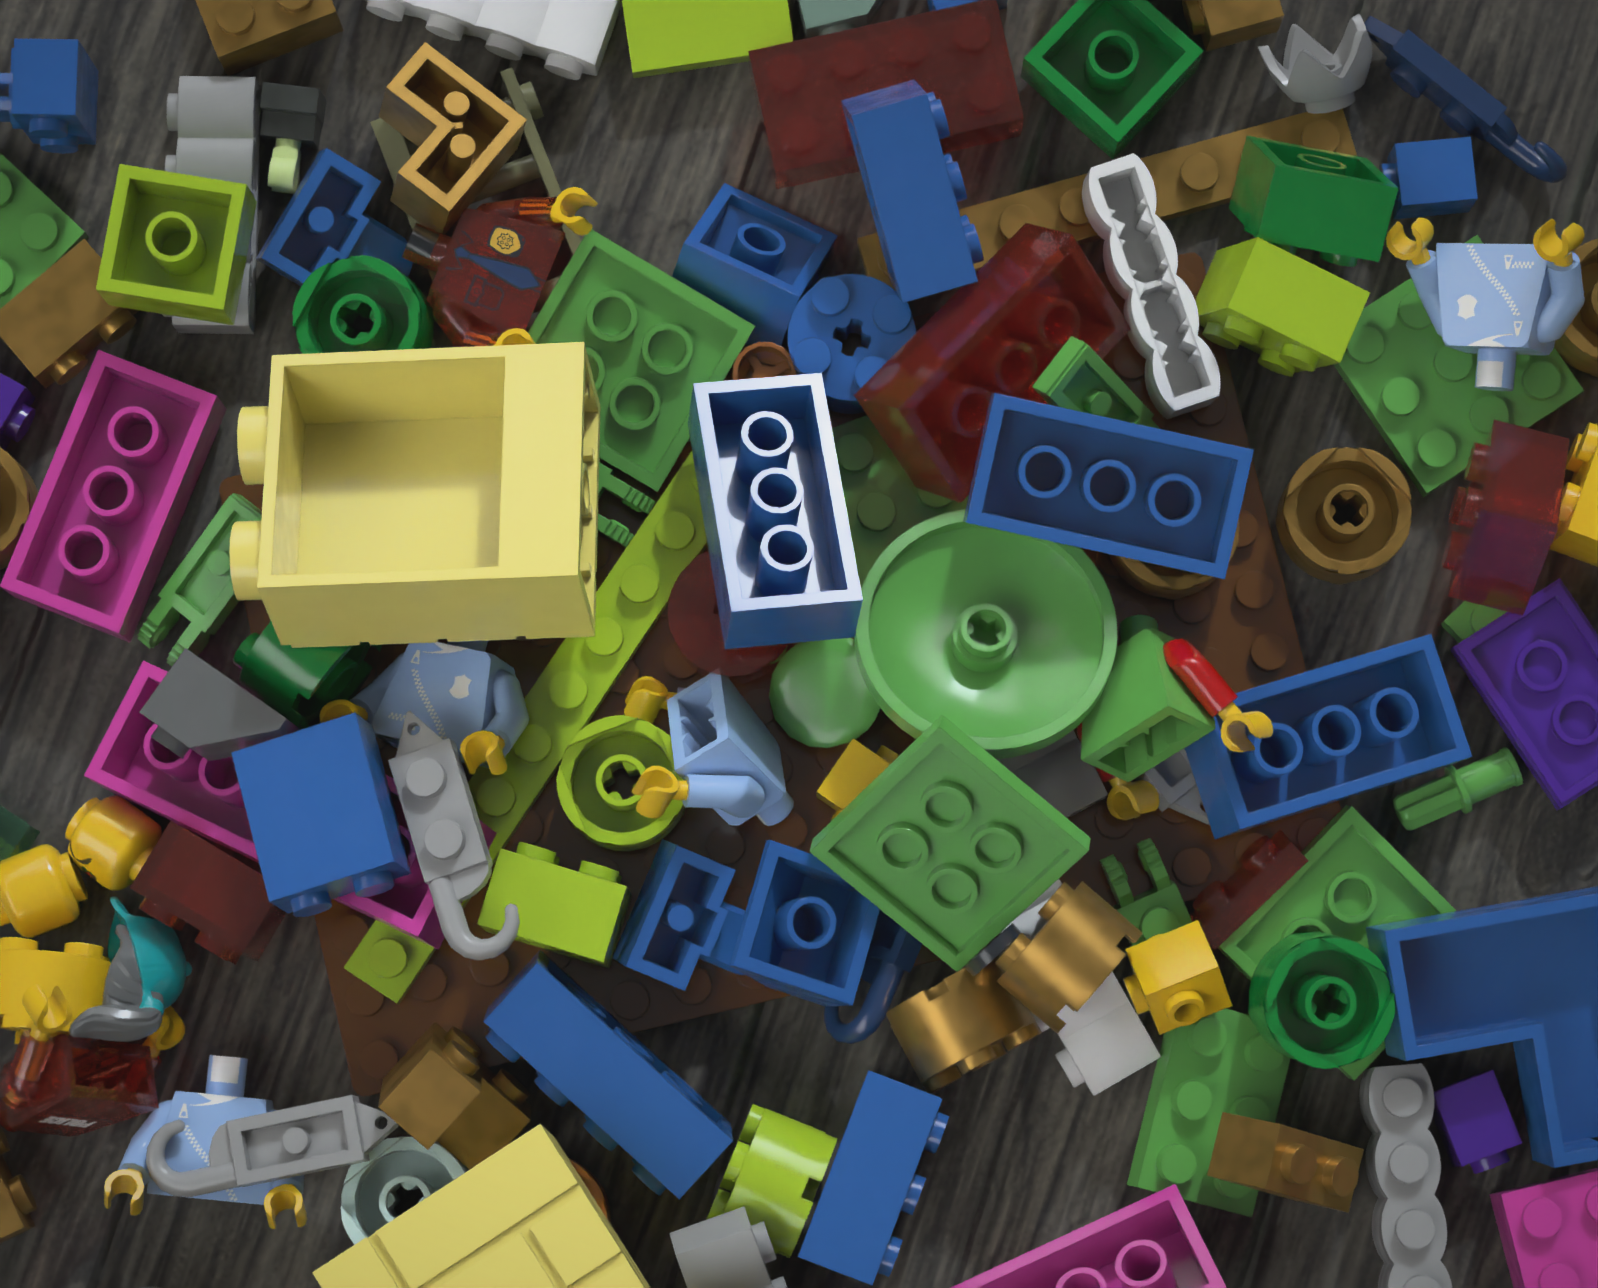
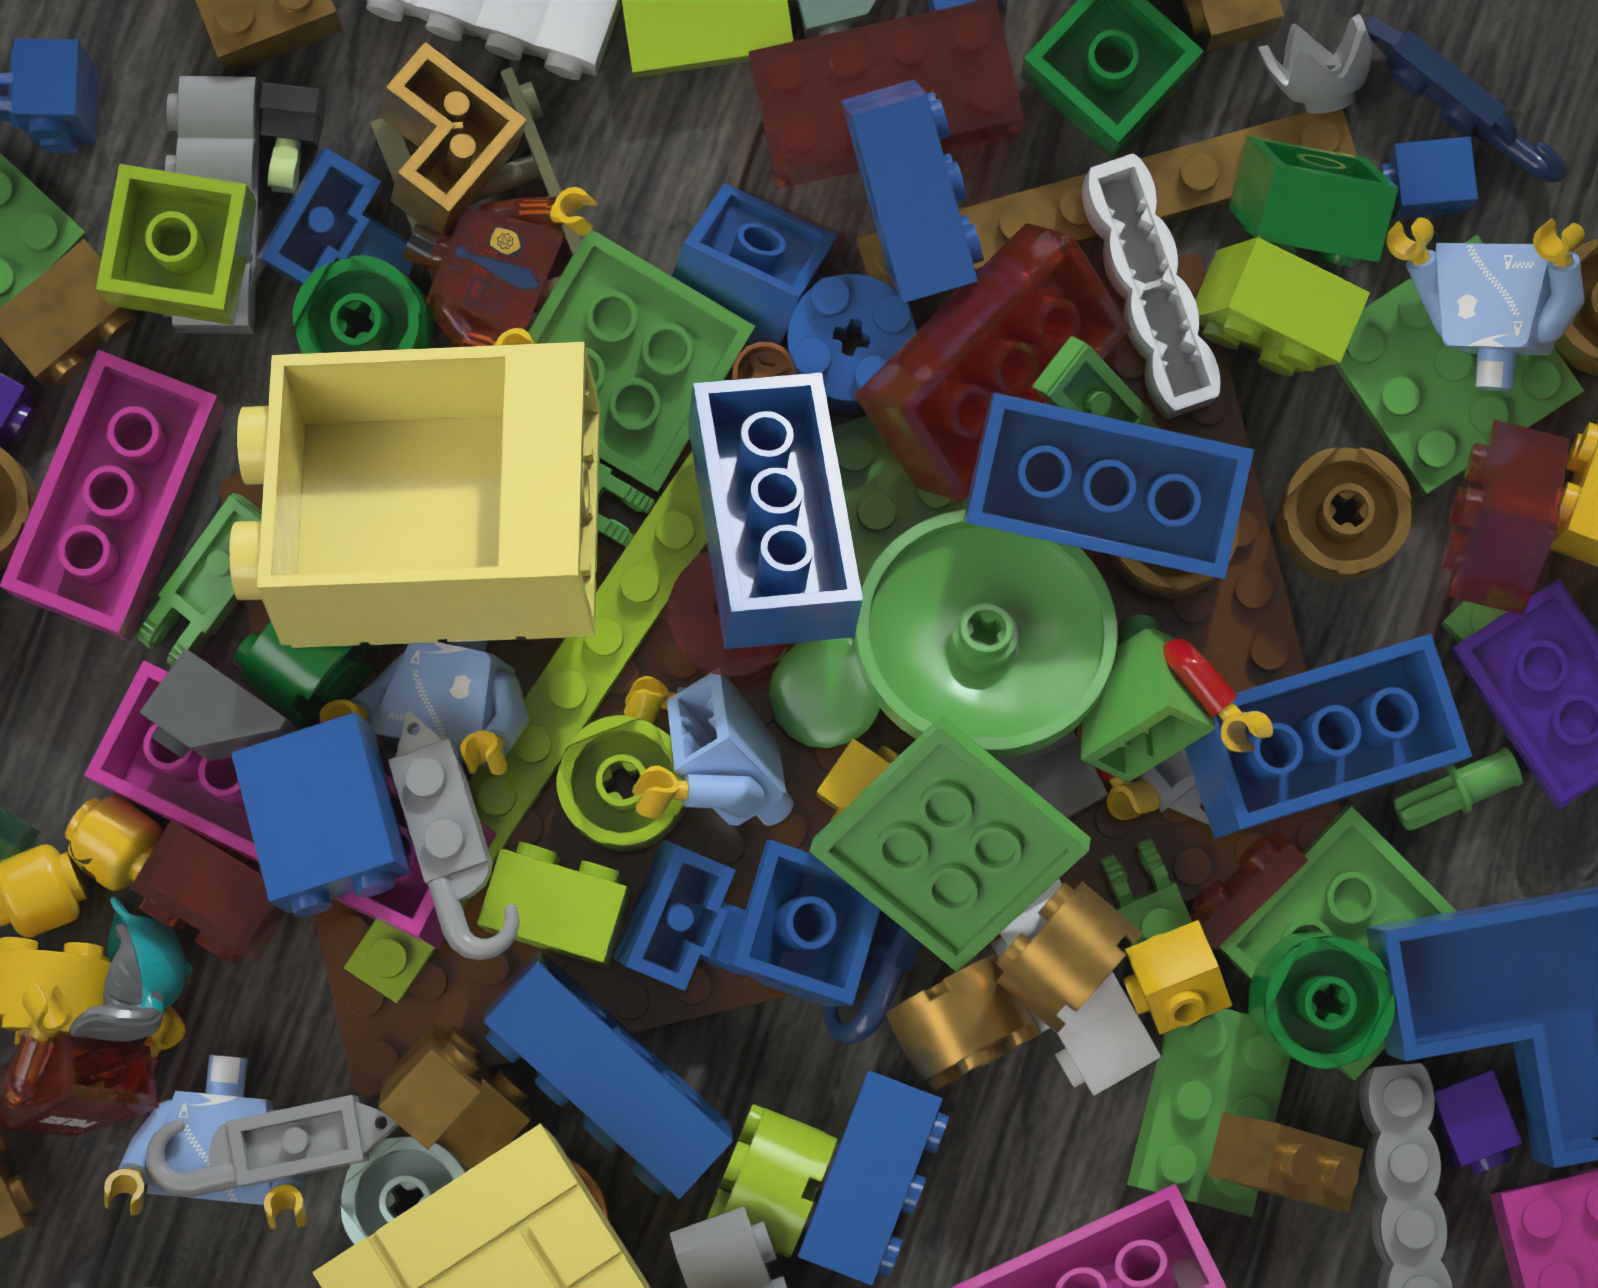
(993, 949): black piece -> none

